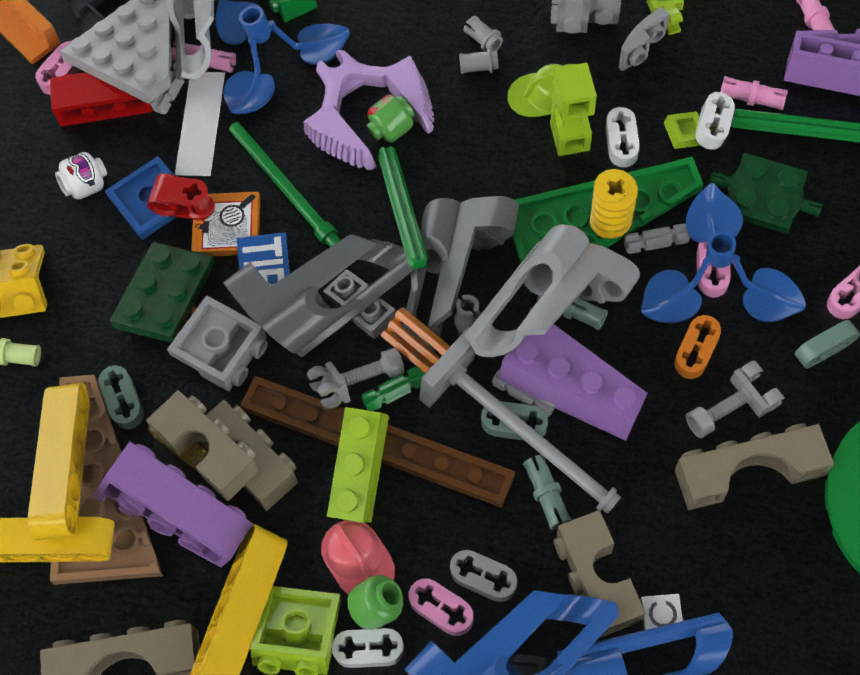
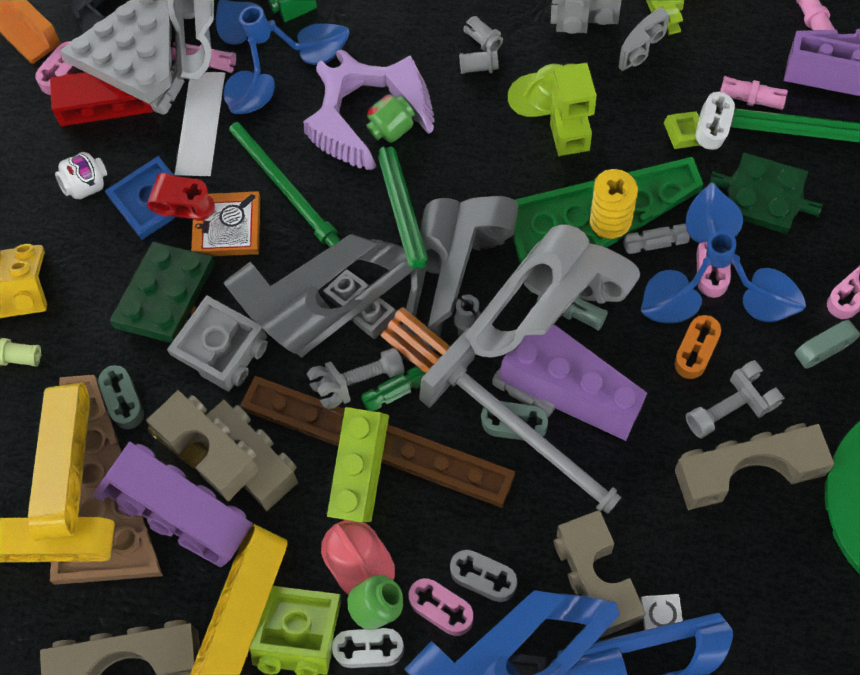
(267, 254): blue sticker -> none
(547, 491): sand green pin -> none
(628, 136): white beam -> none

